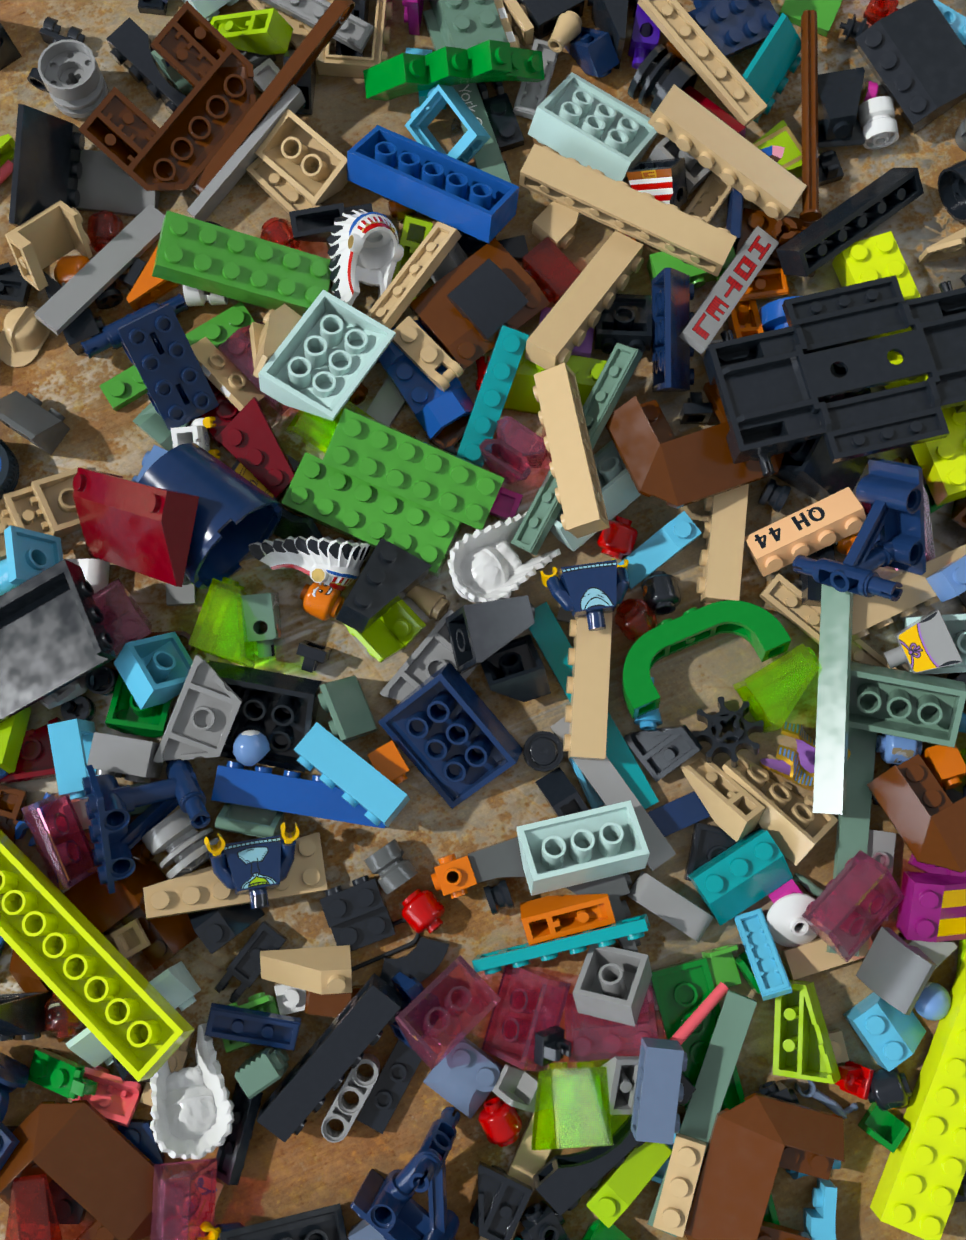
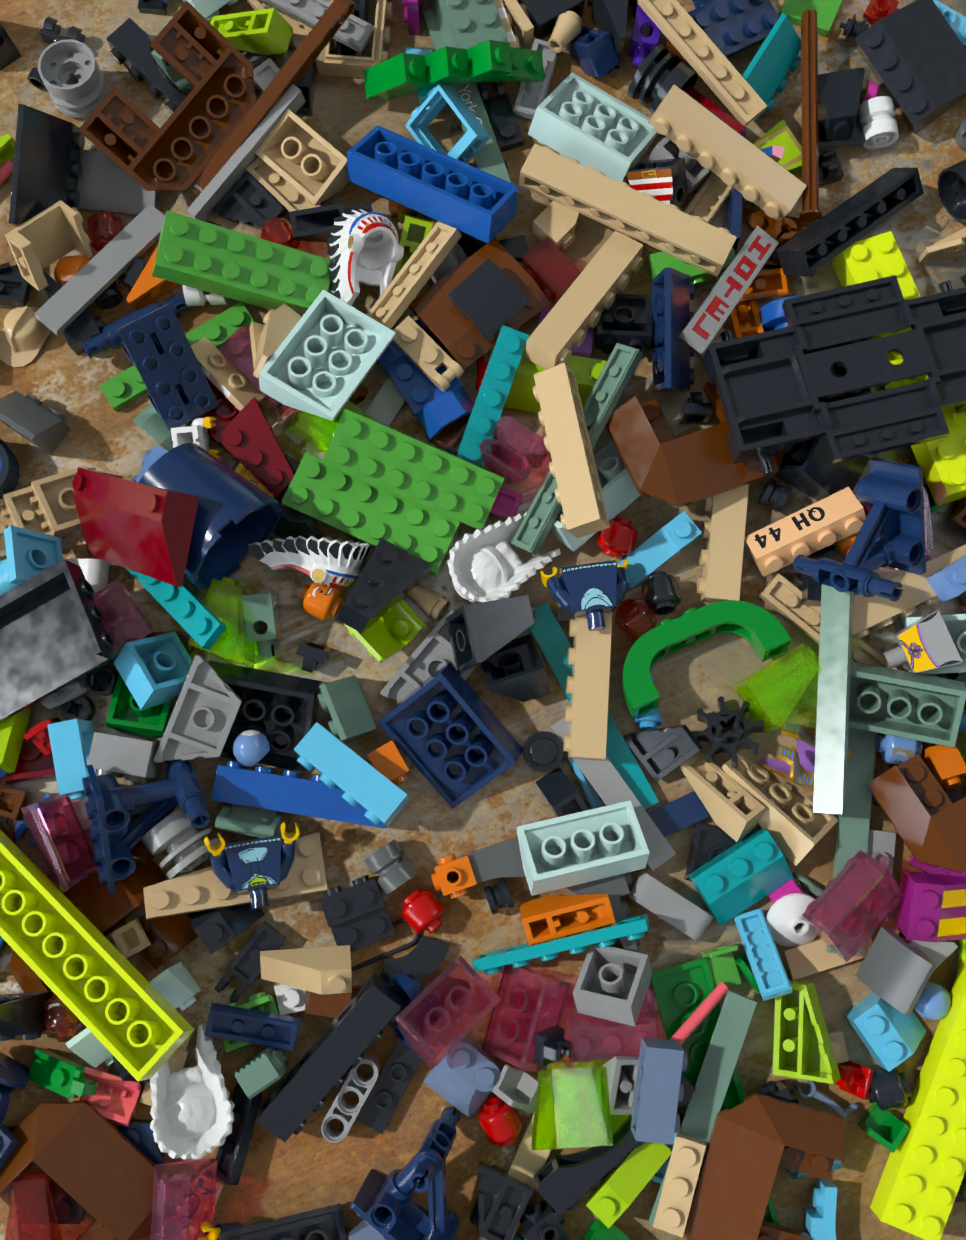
(40, 736): none -> red brick
(185, 609): none -> teal plate
(248, 204): none -> black wing

